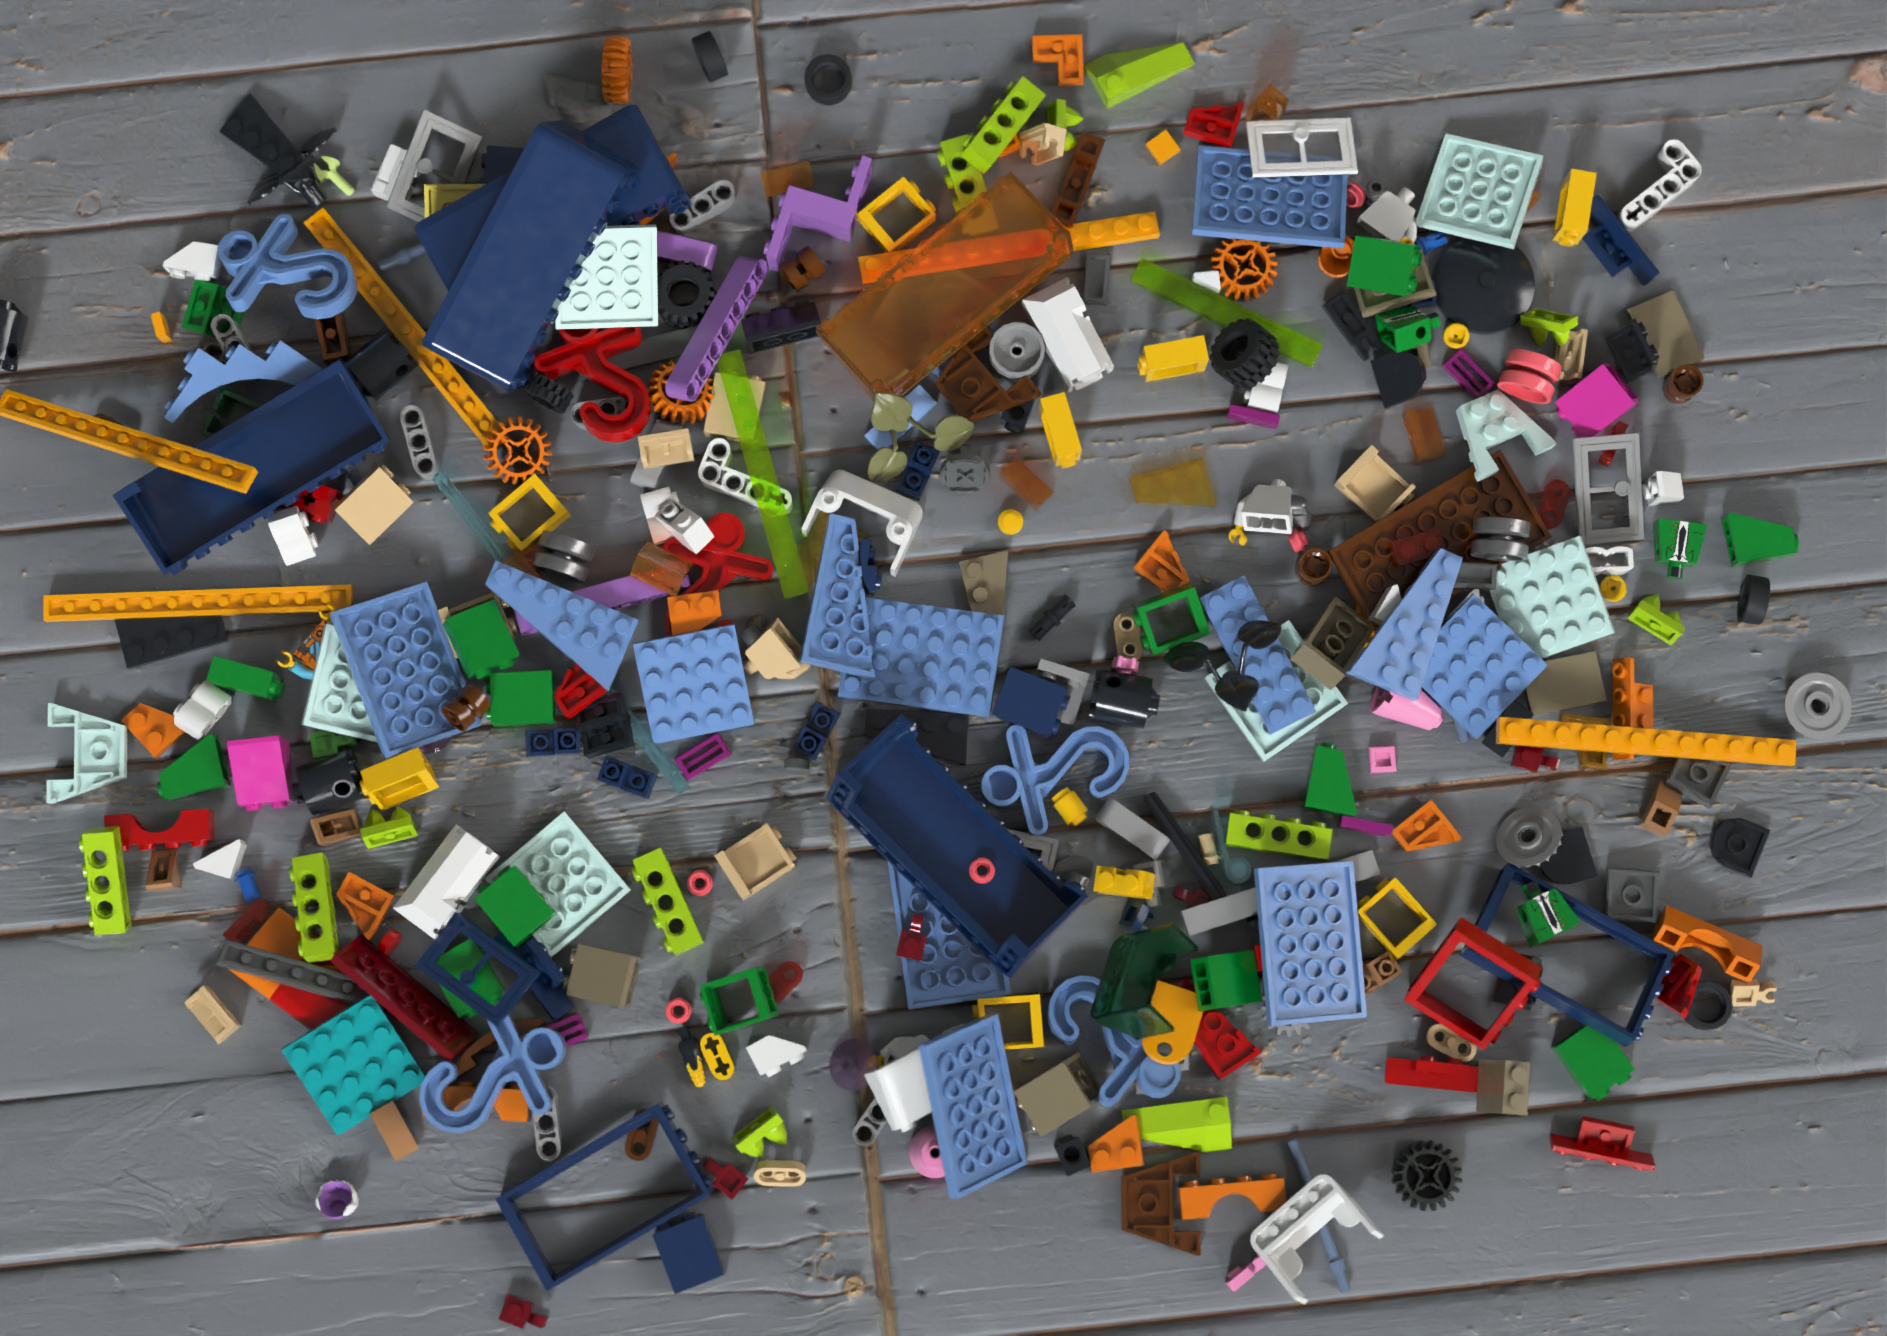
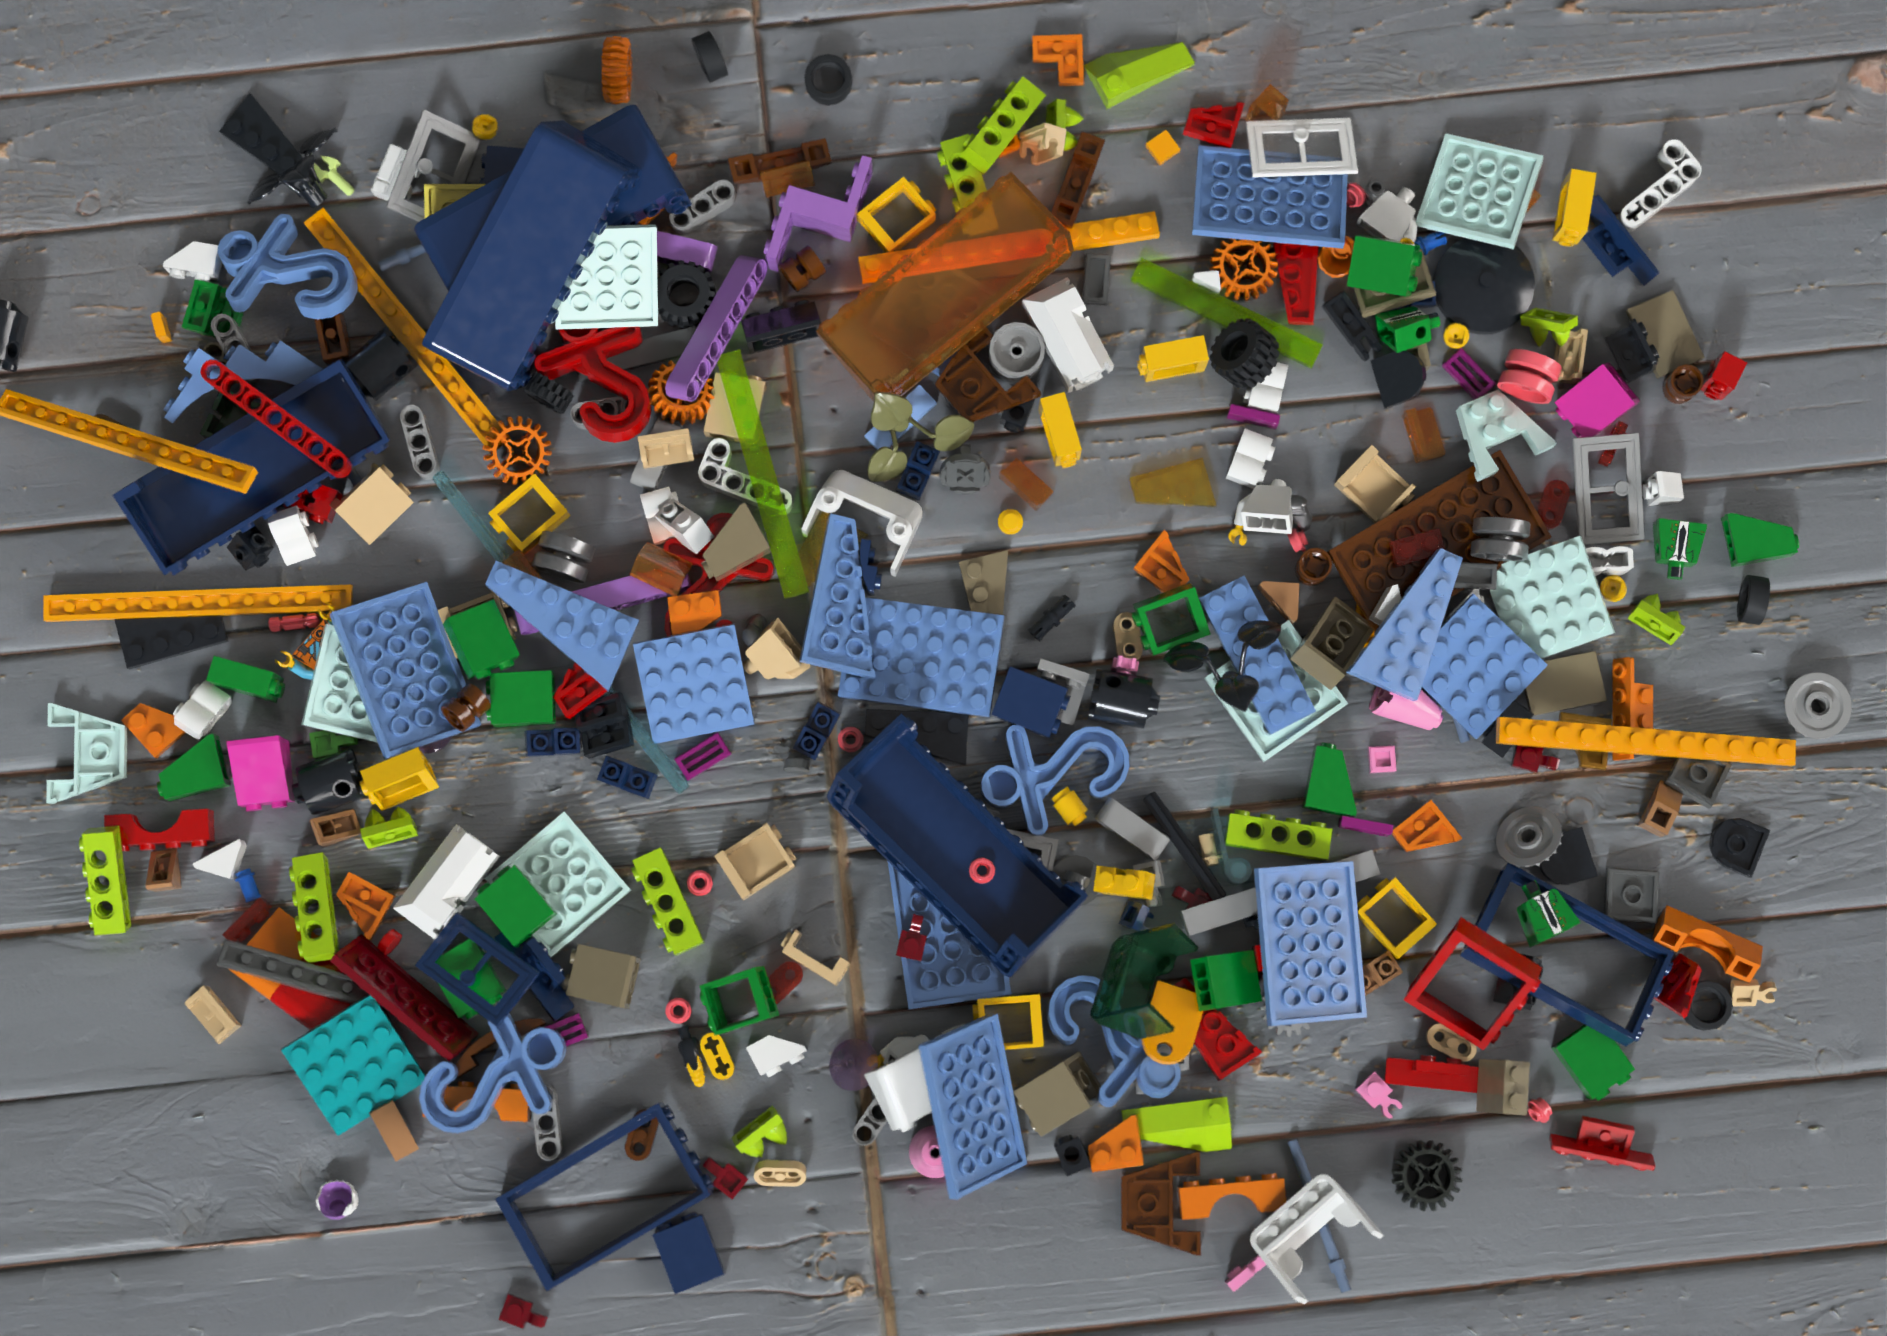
(250, 548): none -> black brick
(268, 409): none -> red beam
(293, 622): none -> coral axle
(484, 127): none -> yellow tile
(735, 545): none -> dark tan slope
(748, 167): none -> reddish brown slope
(833, 976): none -> tan panel
(850, 747): none -> coral plate
(1250, 458): none -> white brick
(1283, 597): none -> medium nougat slope
(1298, 280): none -> red wing
(1376, 1093): none -> bright pink plate
(1539, 1110): none -> coral plate
(1722, 376): none -> red brick

